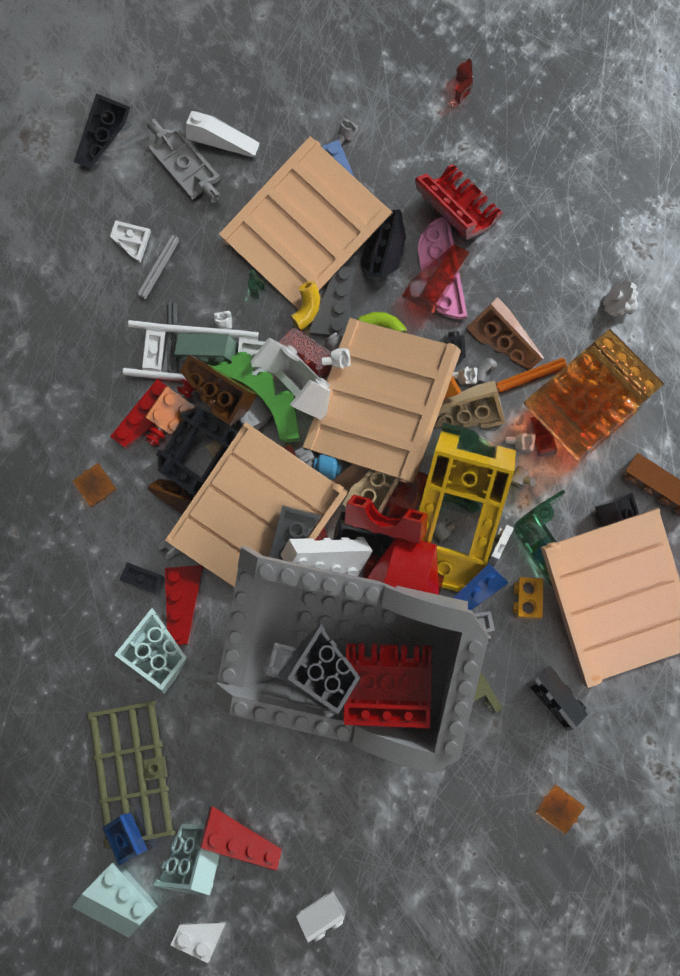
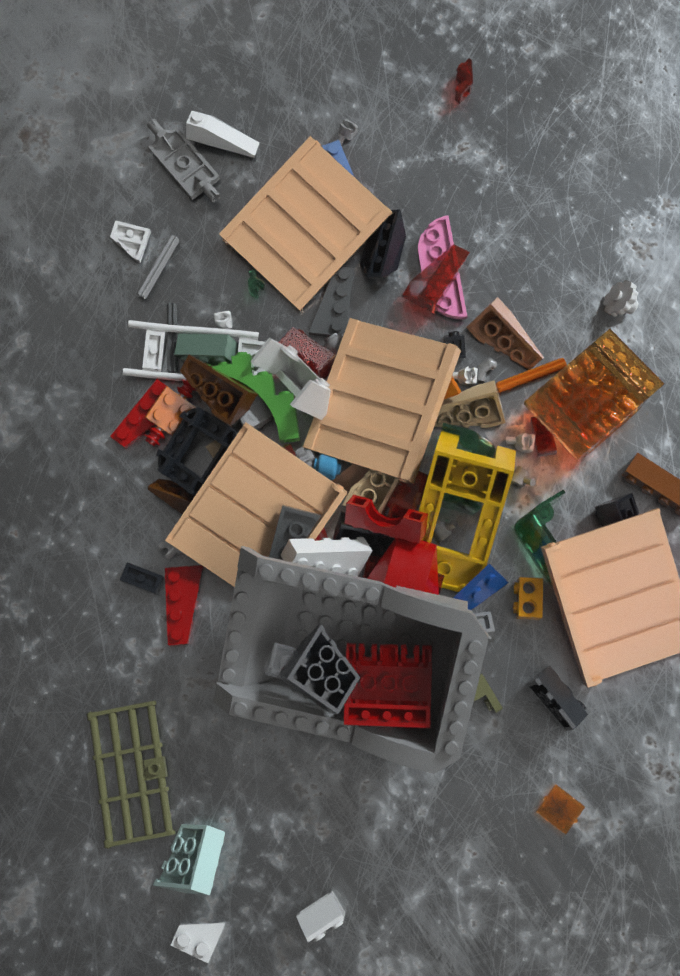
(94, 485): clear orange piece -> none
(102, 126): black wedge -> none
(116, 901): light aqua wedge -> none
(124, 838): blue slope -> none
(152, 653): light aqua wedge -> none
(233, 840): red wing -> none
(309, 305): yellow cylinder -> none
(339, 358): white piece -> none
(384, 320): lime cylinder -> none
(458, 205): red slope -> none
(503, 536): white wing -> none

